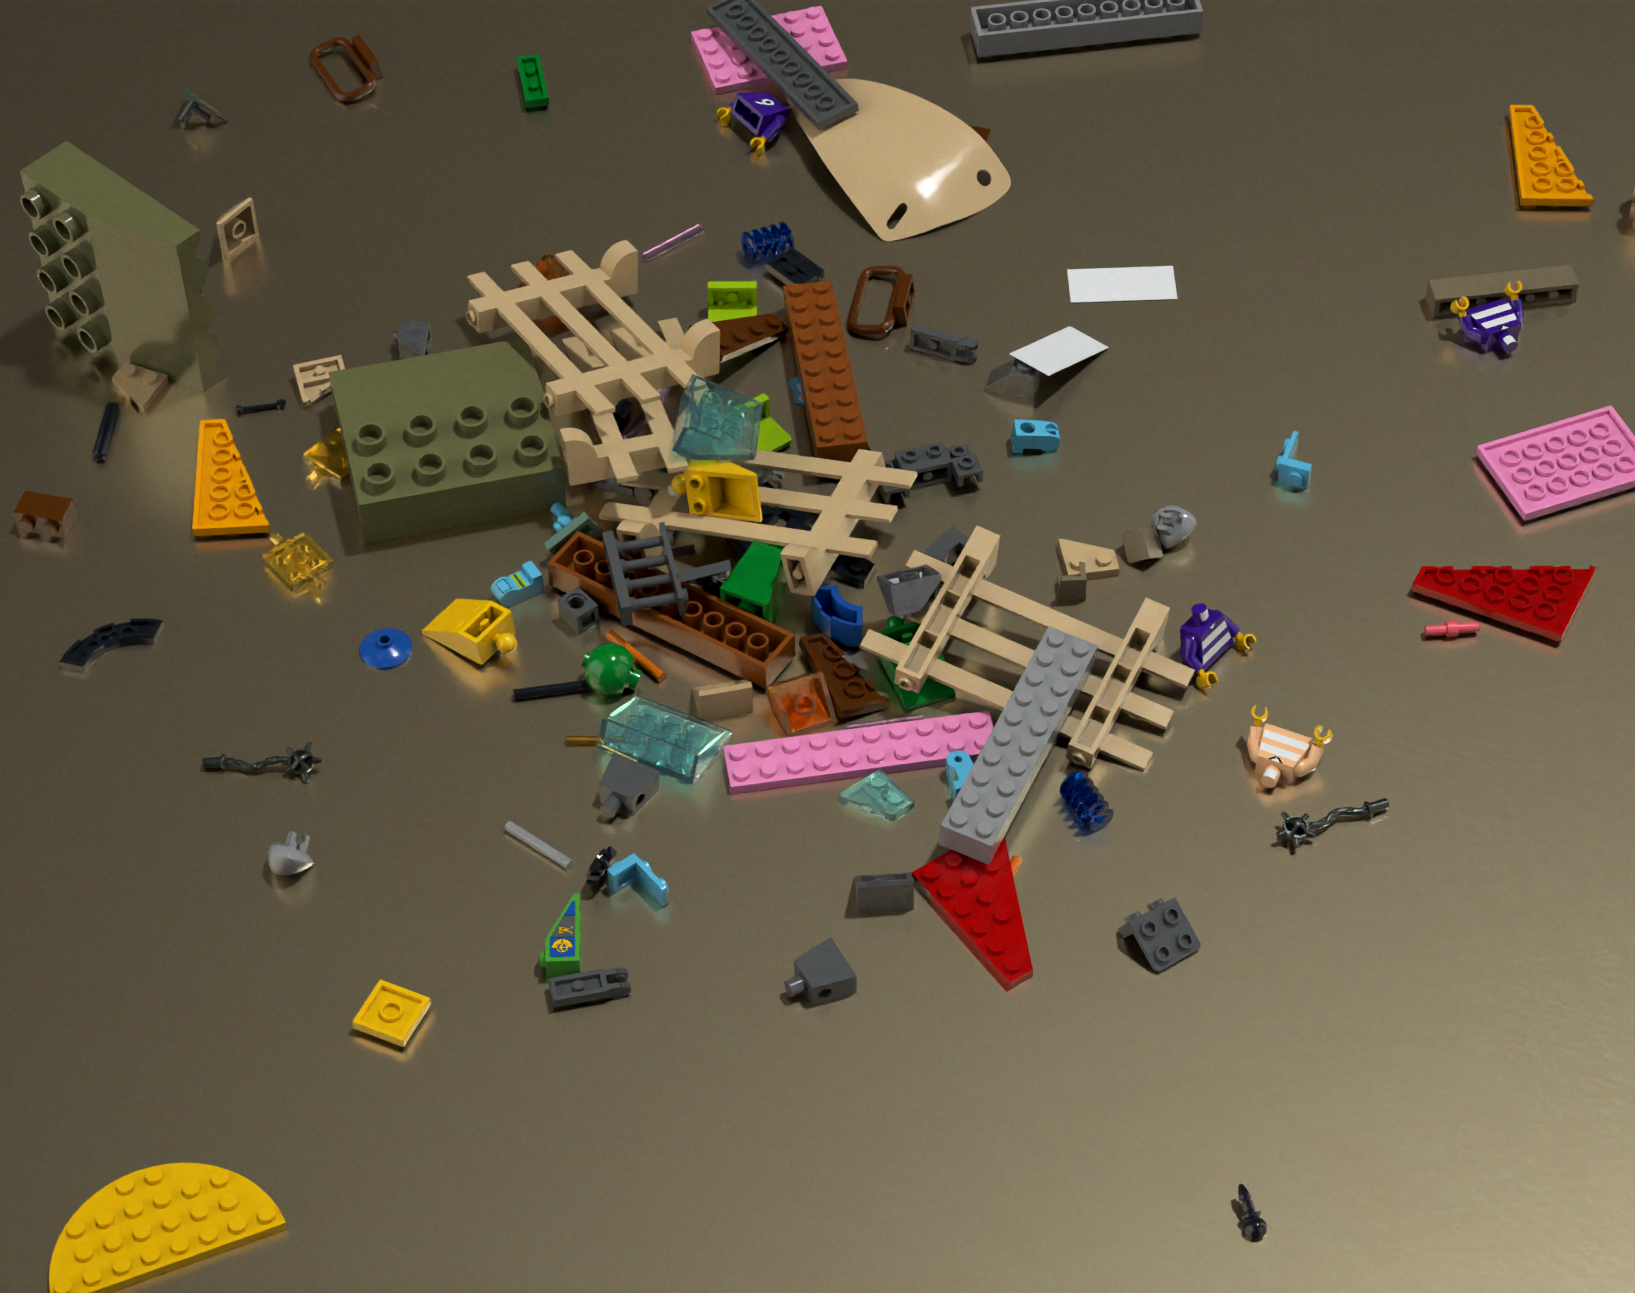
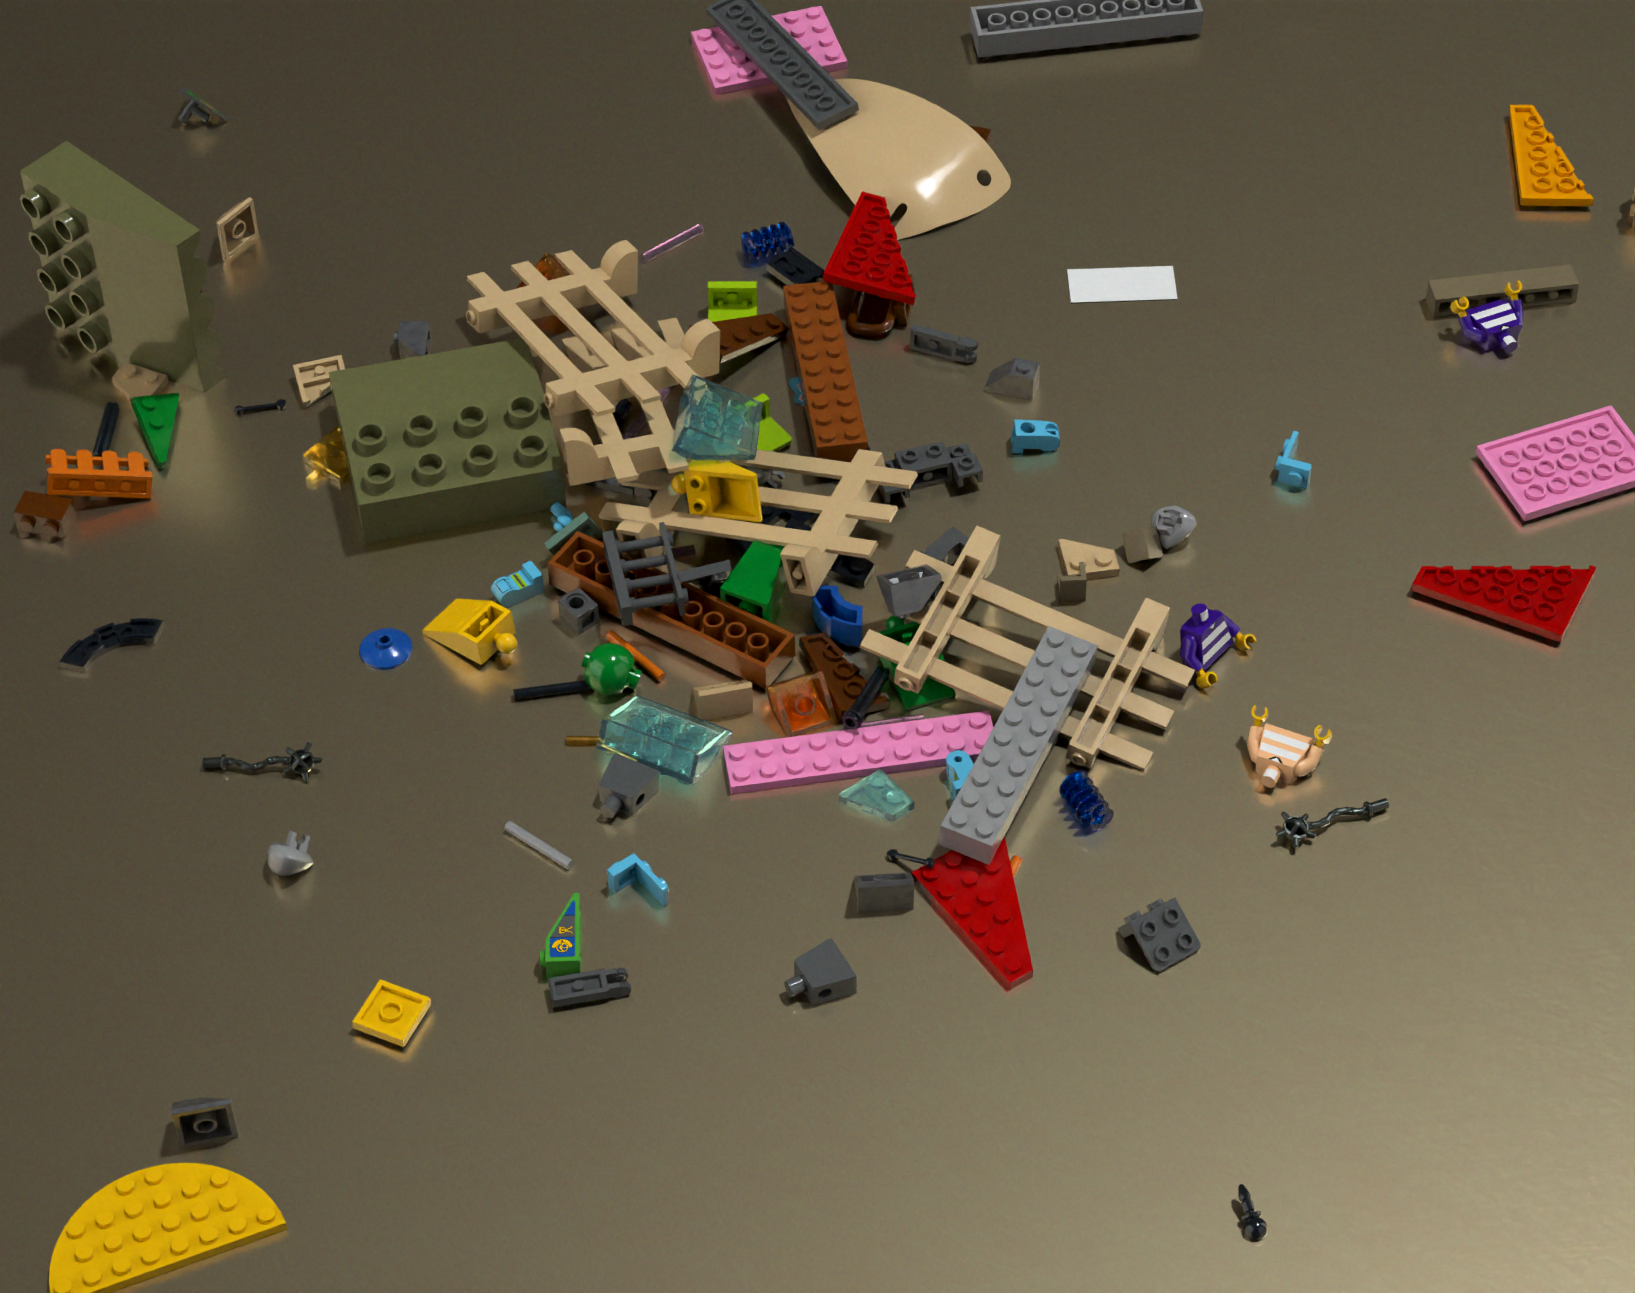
(98, 483): none -> orange fence
(156, 420): none -> green wing
(203, 1121): none -> flat silver slope
(223, 491): light orange wing -> none
(298, 561): clear yellow plate -> none
(362, 58): reddish brown bar -> none
(532, 81): green plate -> none
(600, 865): black gear -> none
(759, 113): dark purple torso -> none
(854, 716): none -> black axle
(869, 254): none -> red wing
(893, 854): none -> black hinge
(1059, 350): white sticker -> none
(1451, 628): coral bar -> none

